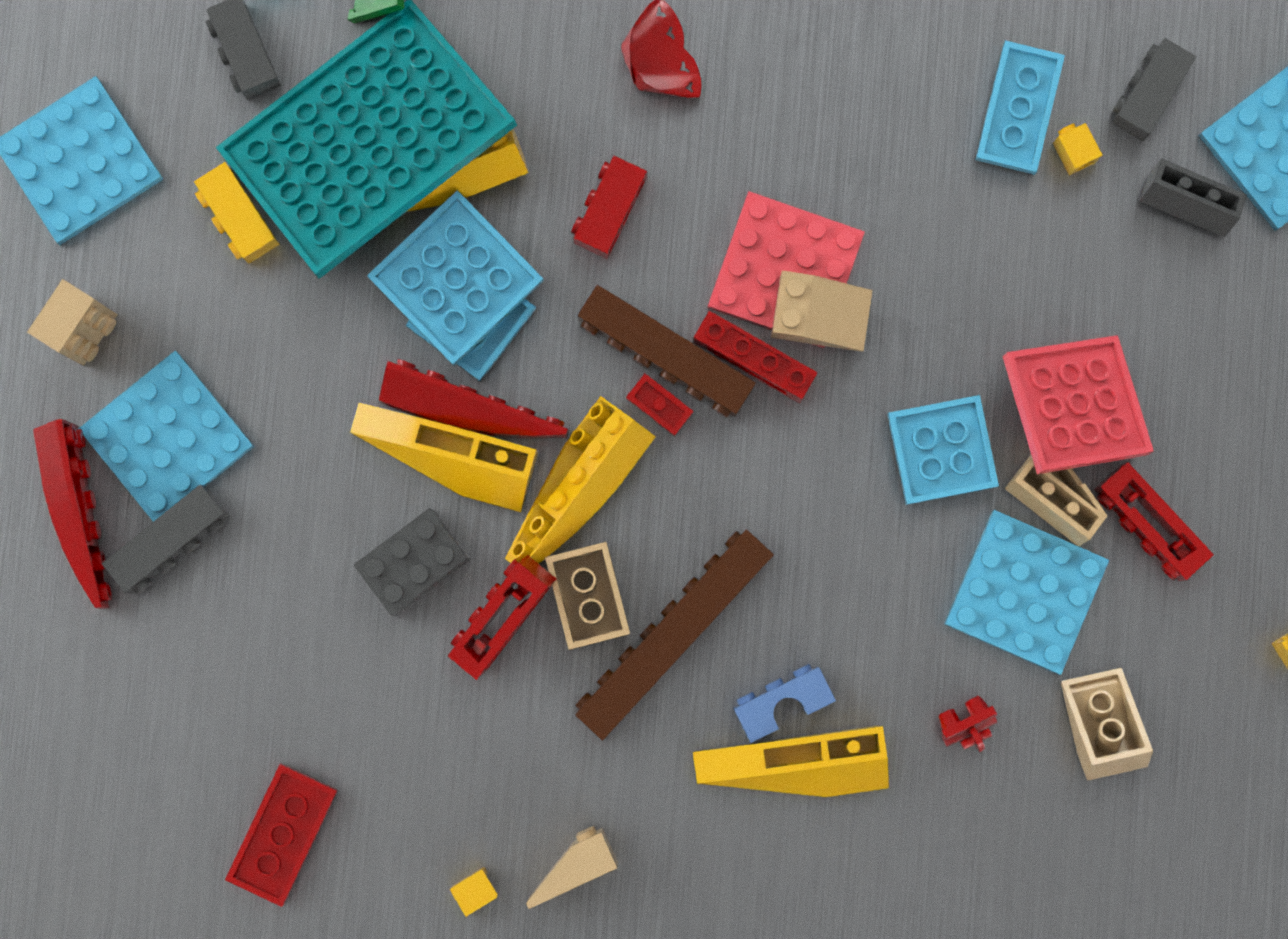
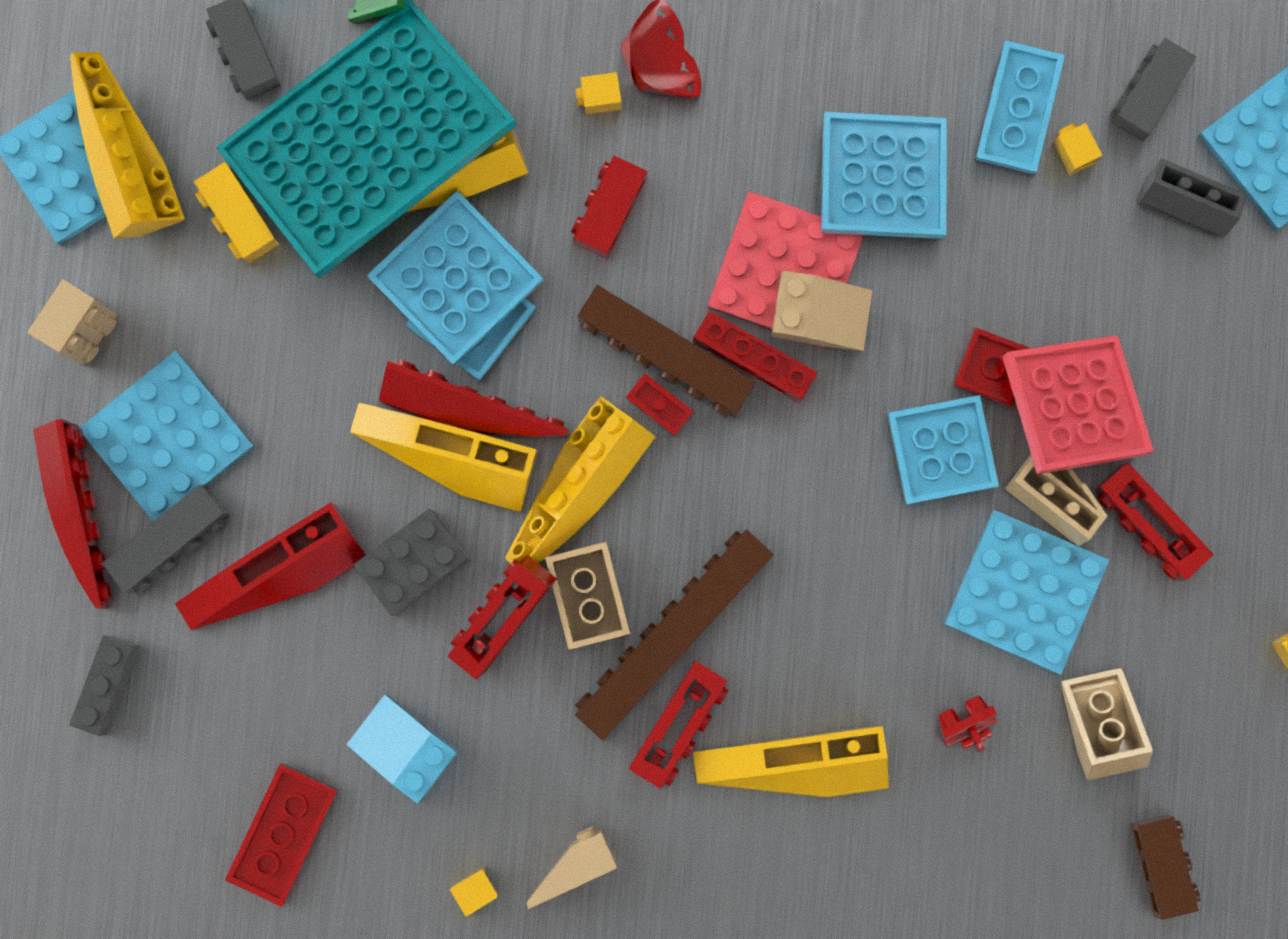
(105, 685): none -> dark grey brick
(121, 154): none -> yellow wedge
(278, 570): none -> red wedge
(402, 749): none -> medium azure slope
(599, 93): none -> yellow brick
(651, 768): none -> red brick
(757, 712): medium blue arch -> none
(884, 175): none -> medium azure plate
(983, 367): none -> red plate
(1165, 866): none -> reddish brown brick

